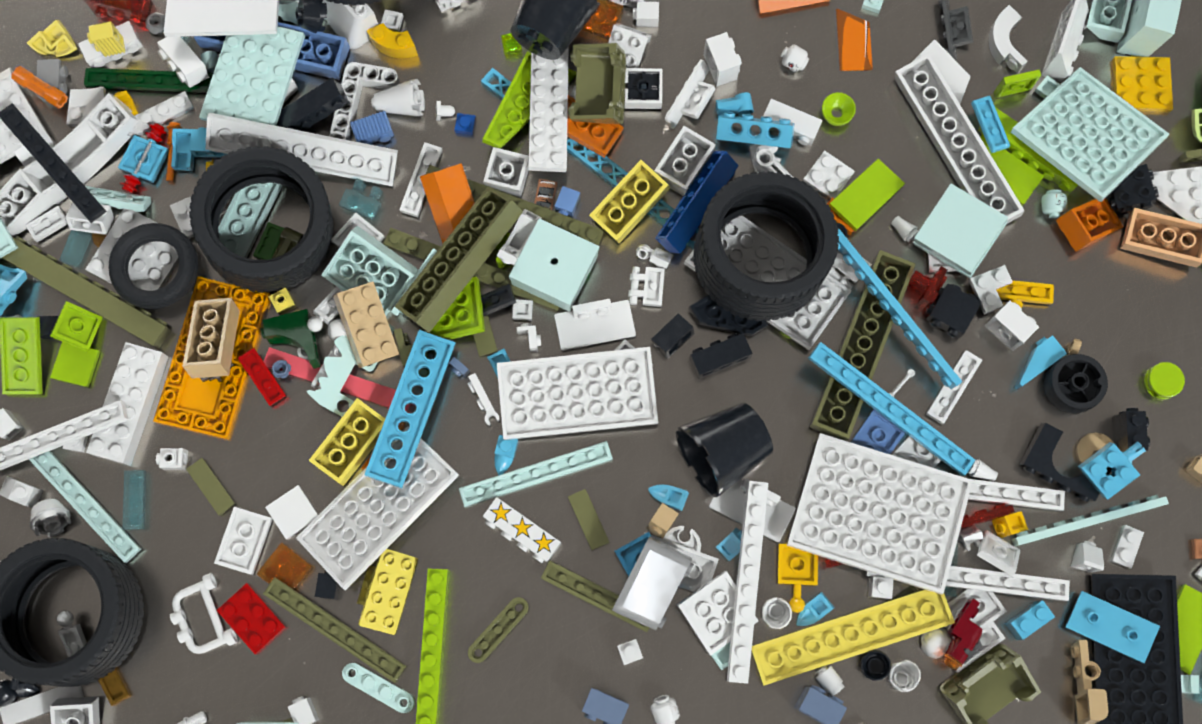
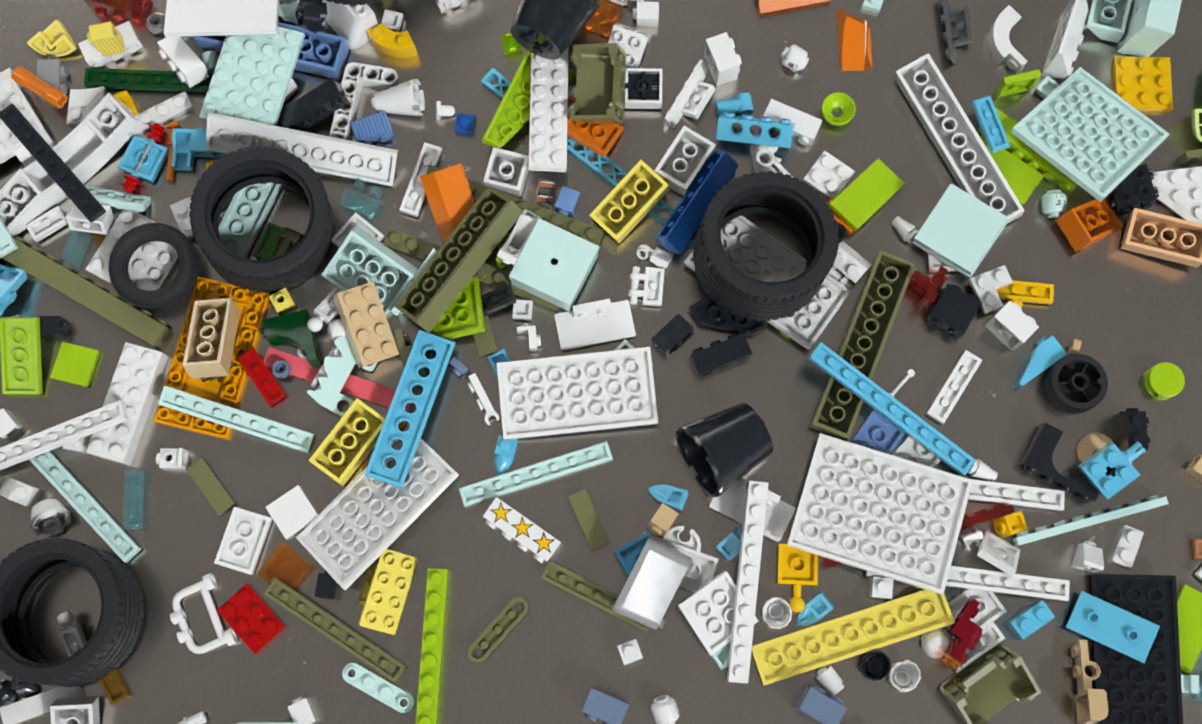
(76, 326): lime plate -> none
(236, 419): none -> light aqua plate
(899, 315): medium azure plate -> none
(952, 72): white sticker -> none

